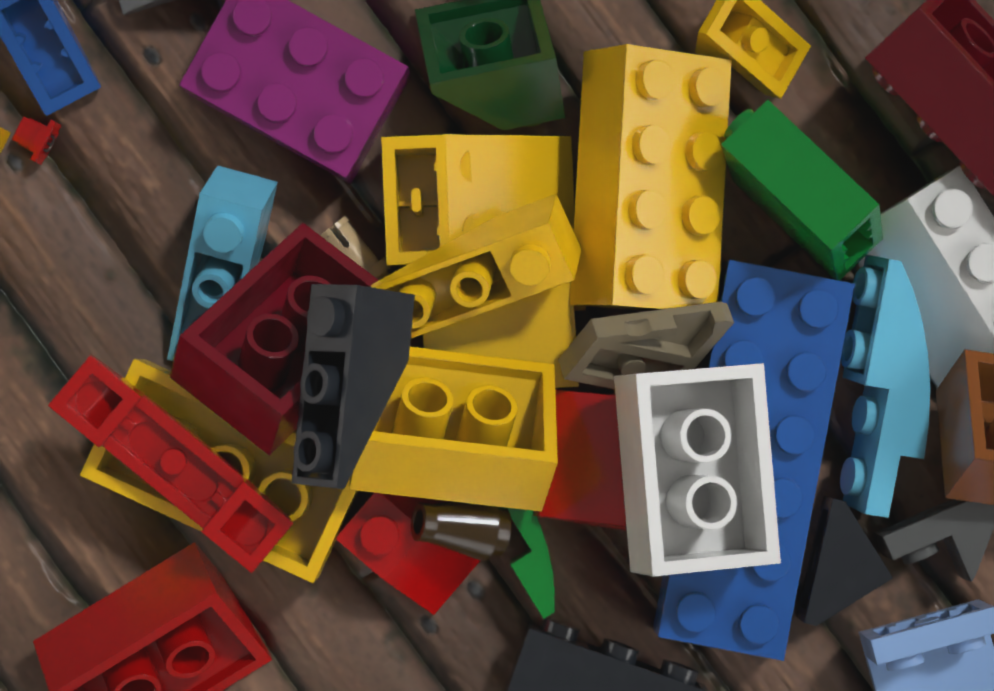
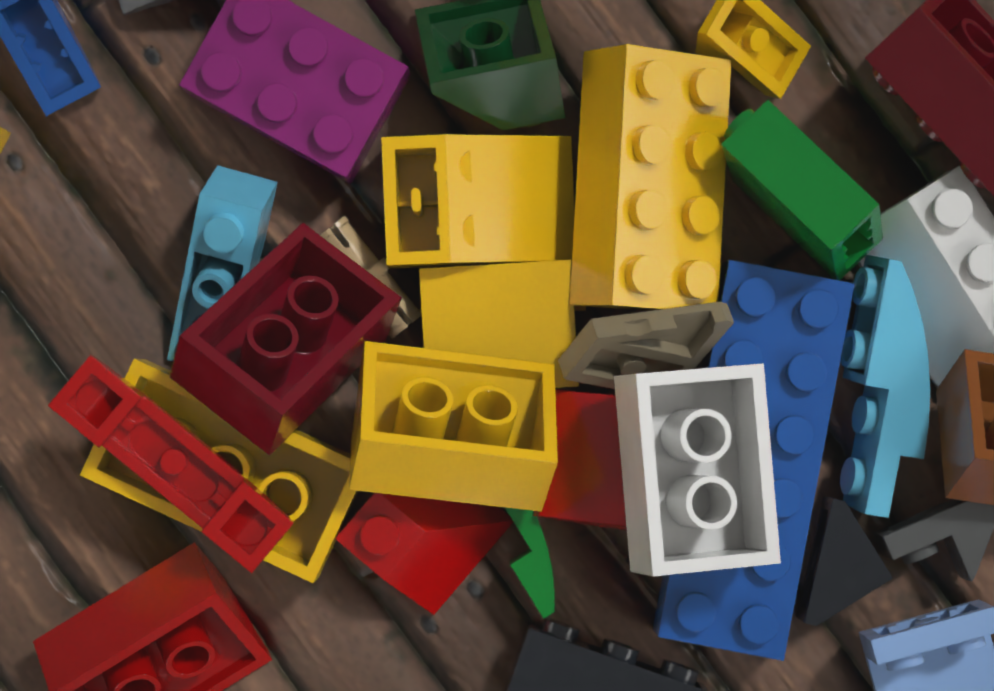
(36, 137): red piece -> none
(350, 369): black slope -> none
(463, 528): dark brown cone -> none
(490, 266): yellow slope -> none

